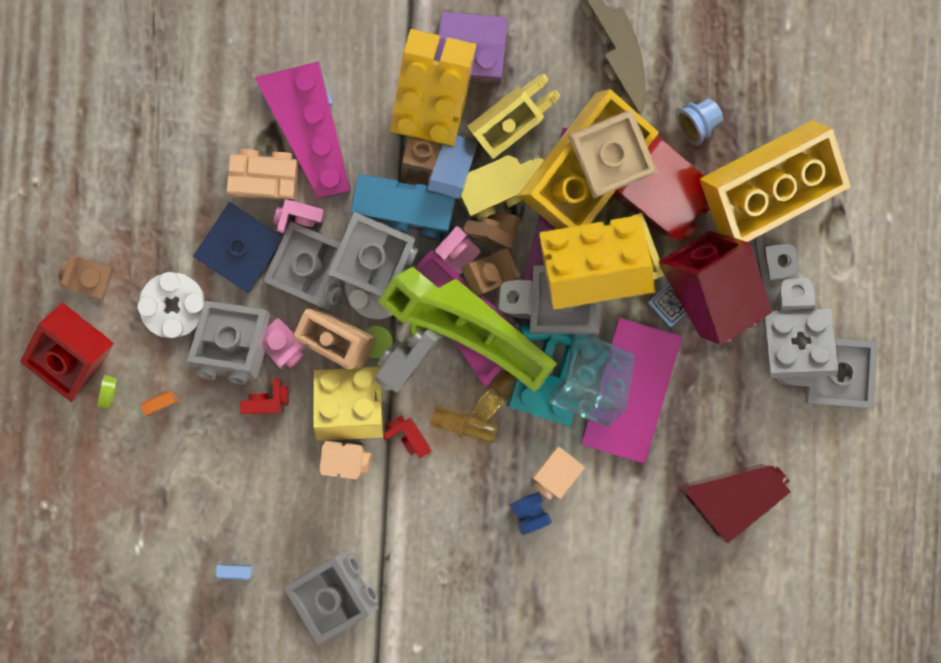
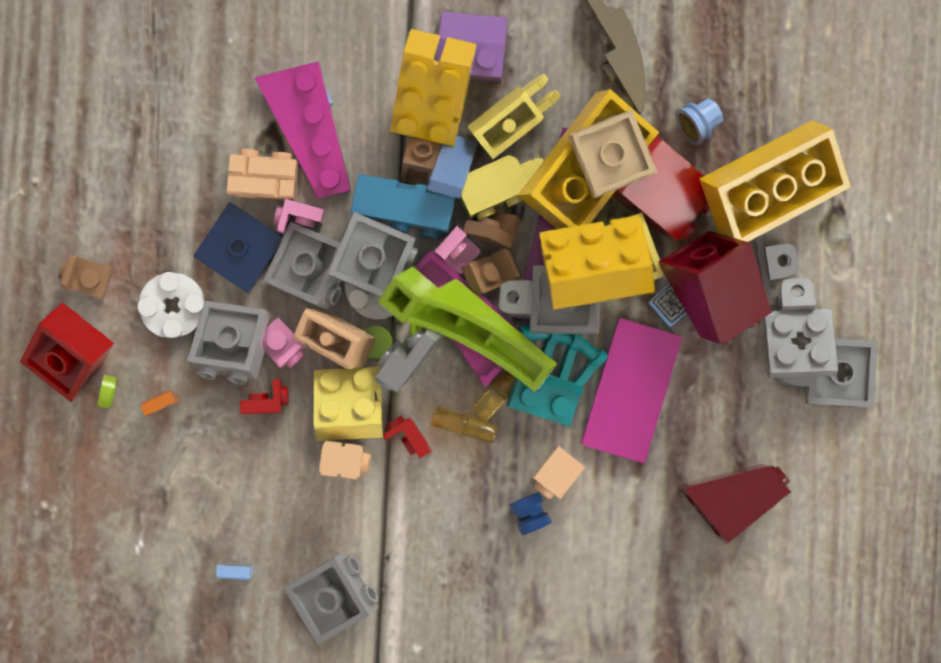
(595, 380): clear light blue bracket -> none

